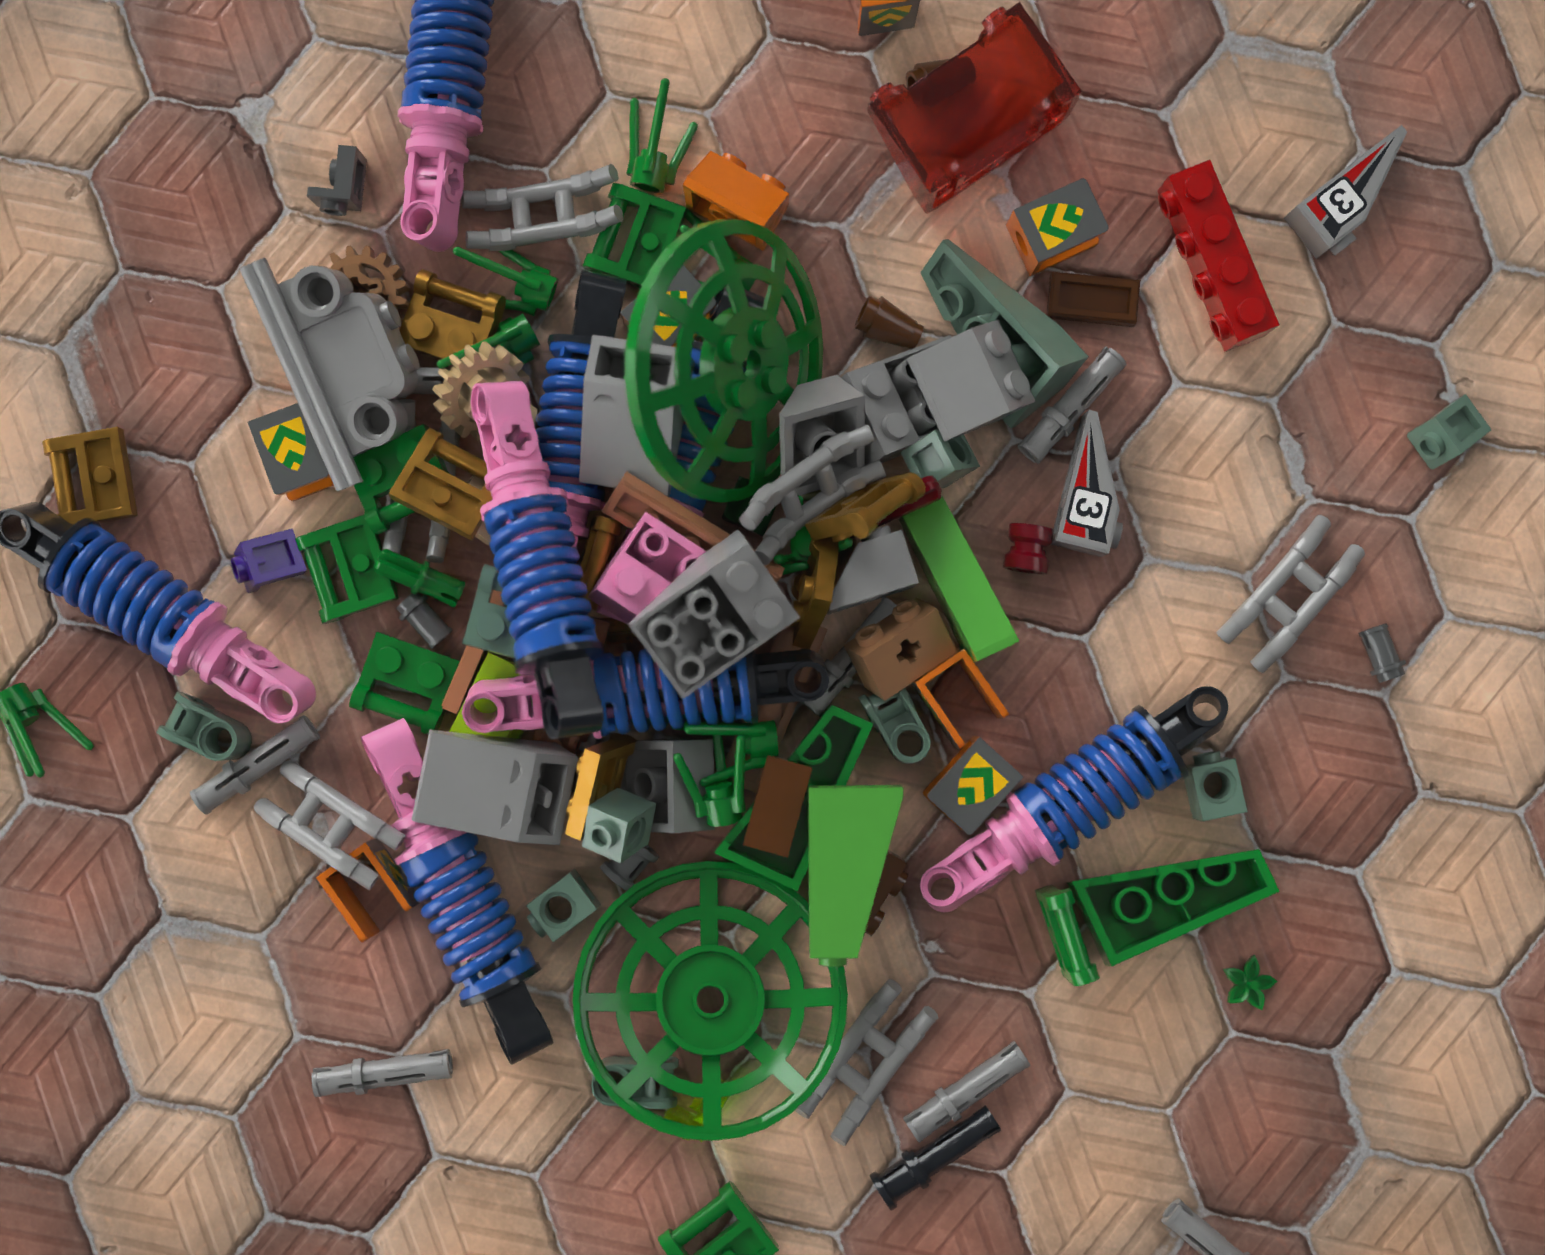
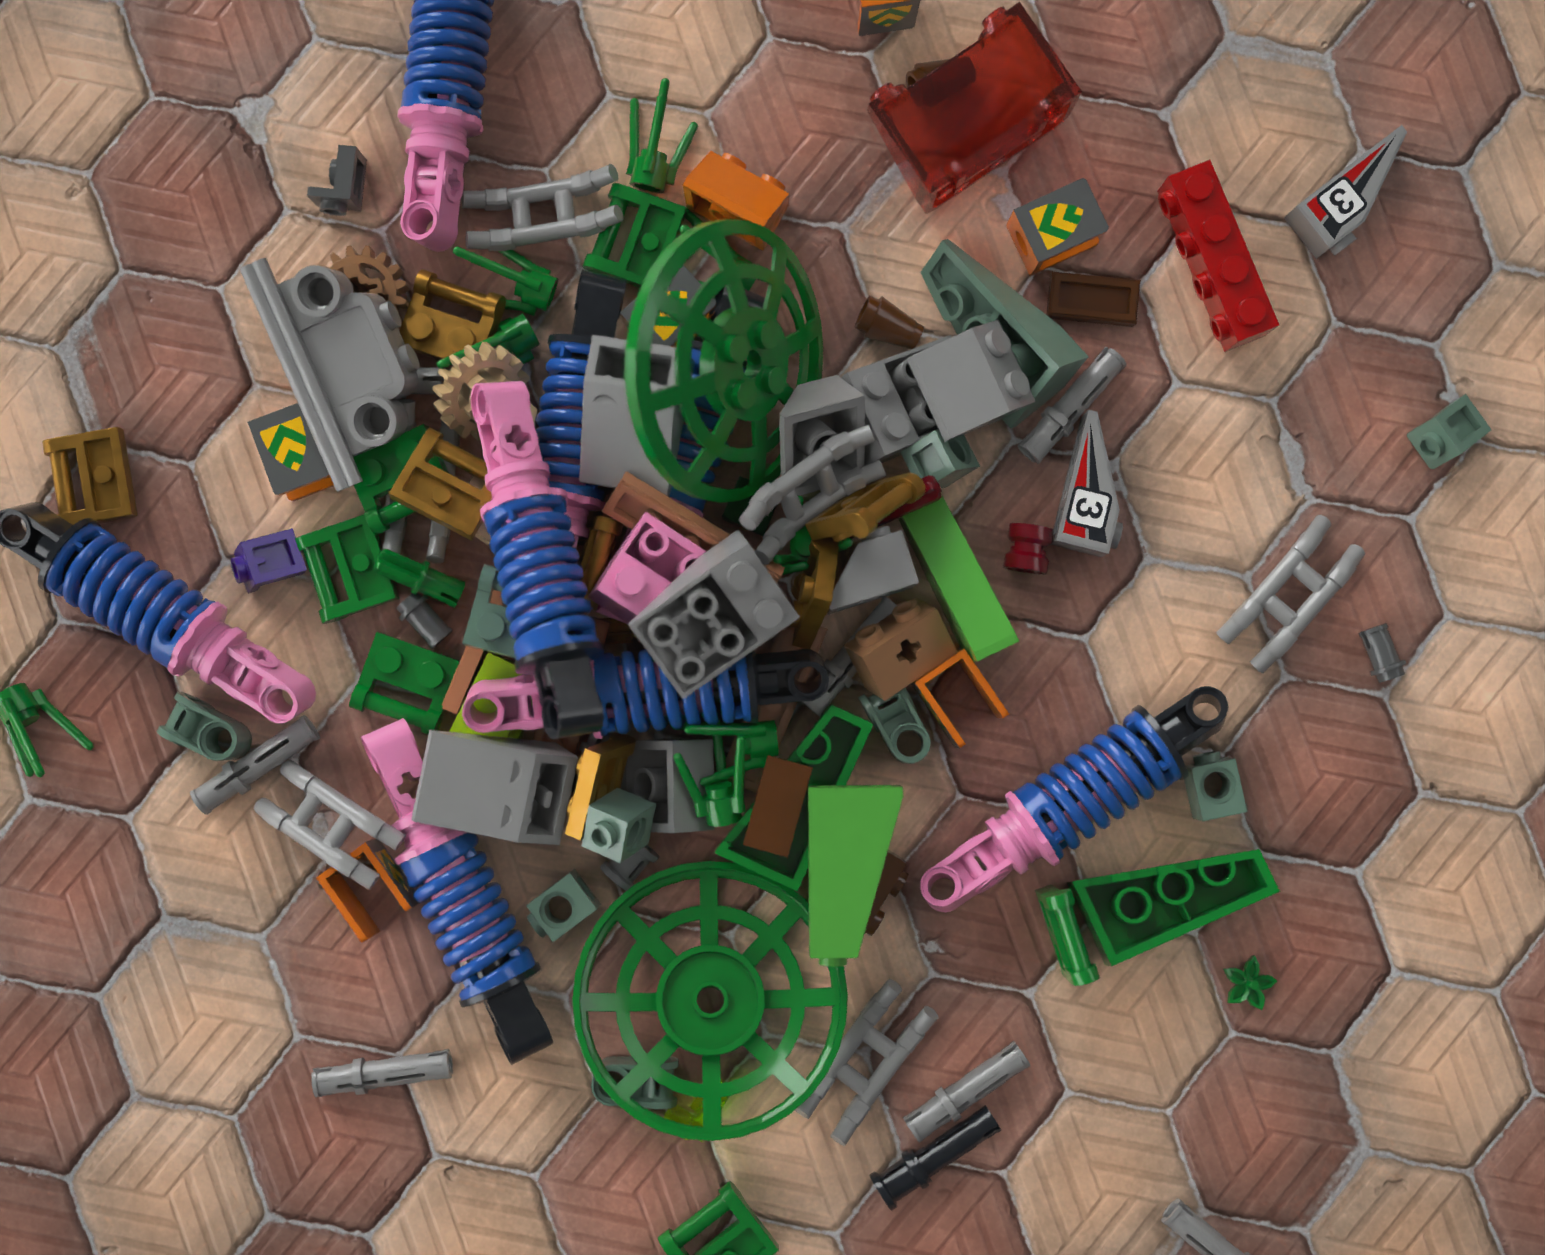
(972, 784): piece -> none

